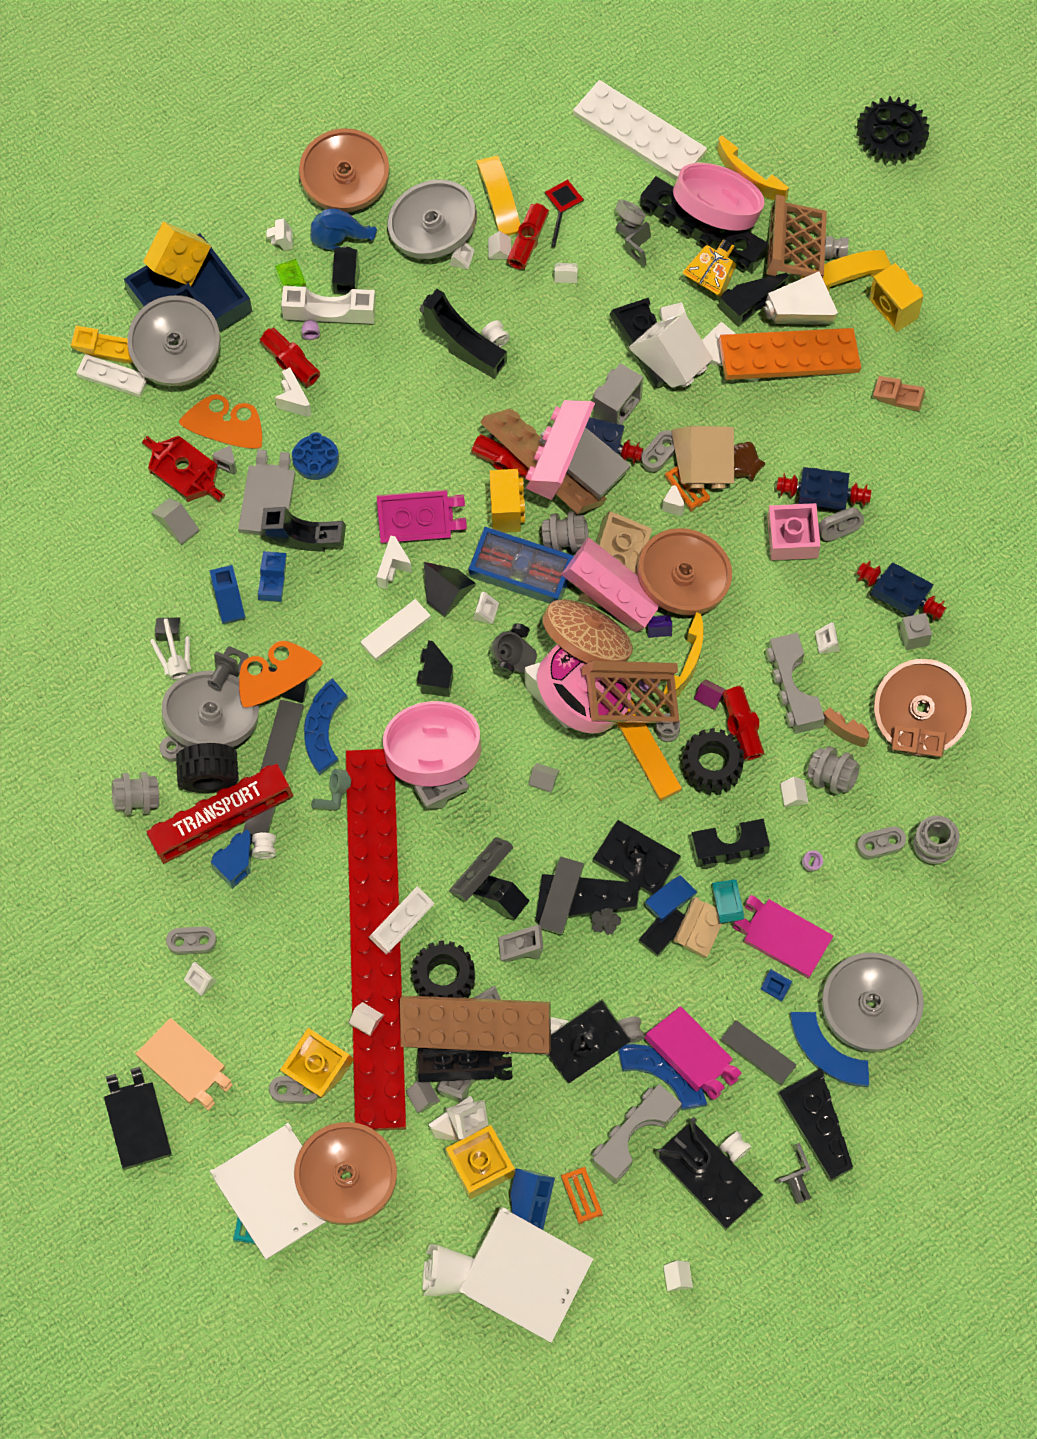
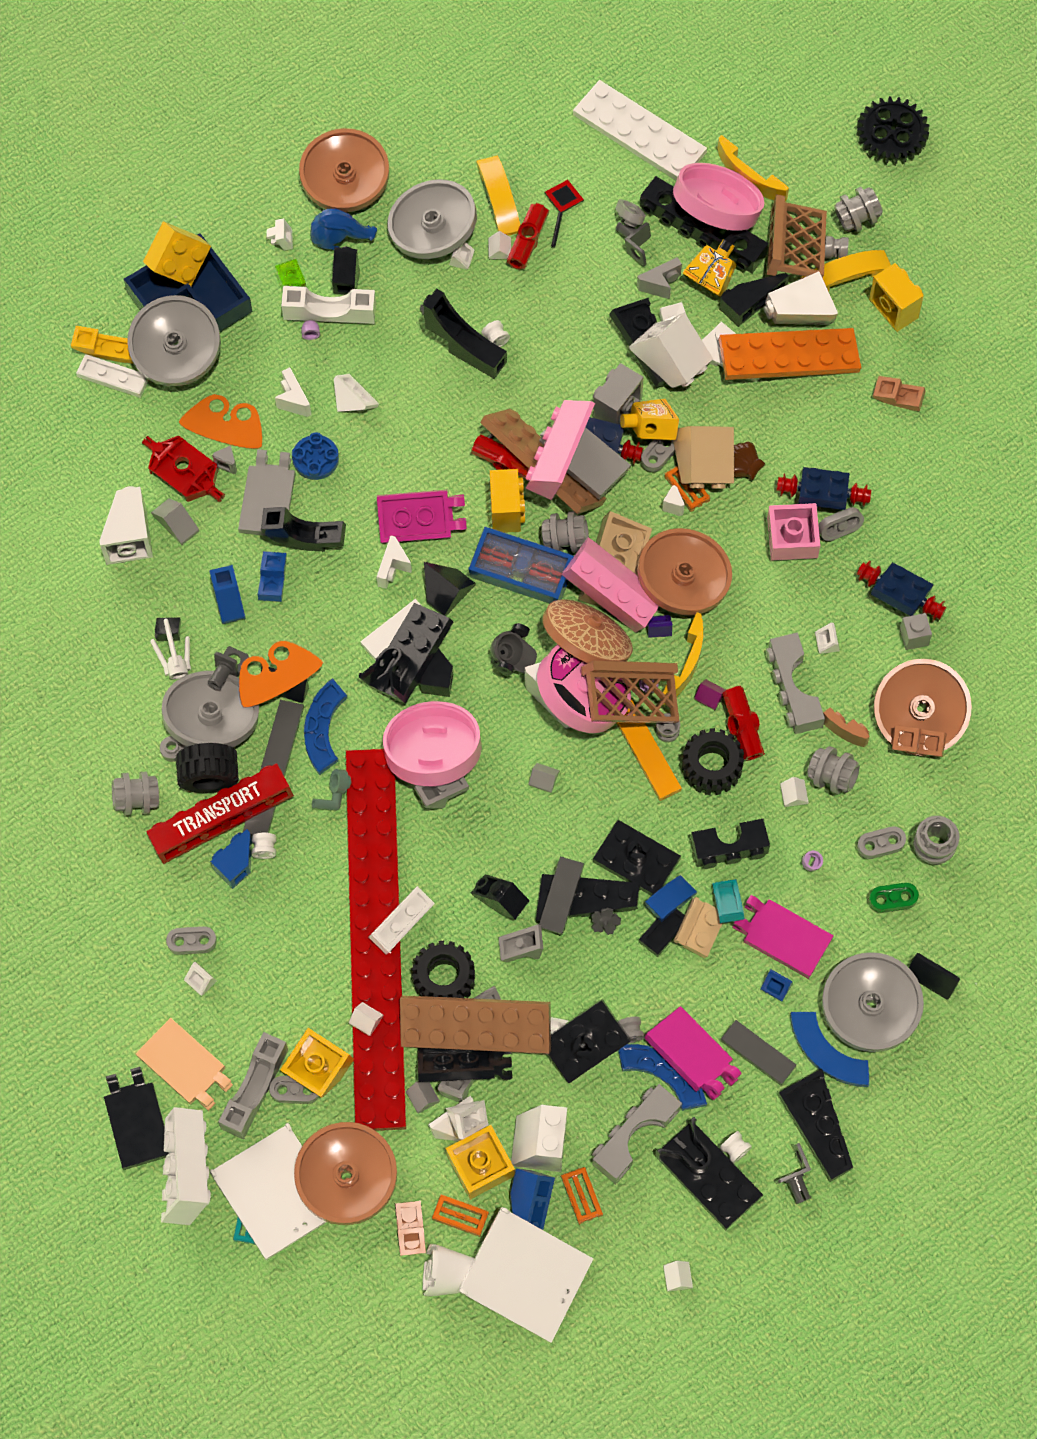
(126, 528): none -> white slope
(185, 1166): none -> white wedge
(246, 1102): none -> light grey arch
(290, 356): red piece -> none
(351, 394): none -> white slope
(408, 654): none -> black plate
(410, 1228): none -> slope
(452, 1223): none -> orange tile
(481, 868): dark grey tile -> none
(486, 609): white slope -> none
(540, 1138): none -> white slope
(566, 273): white slope -> none
(652, 420): none -> yellow torso
(656, 280): none -> light grey slope
(858, 209): none -> light grey piece
(892, 897): none -> green plate
(934, 976): none -> black slope

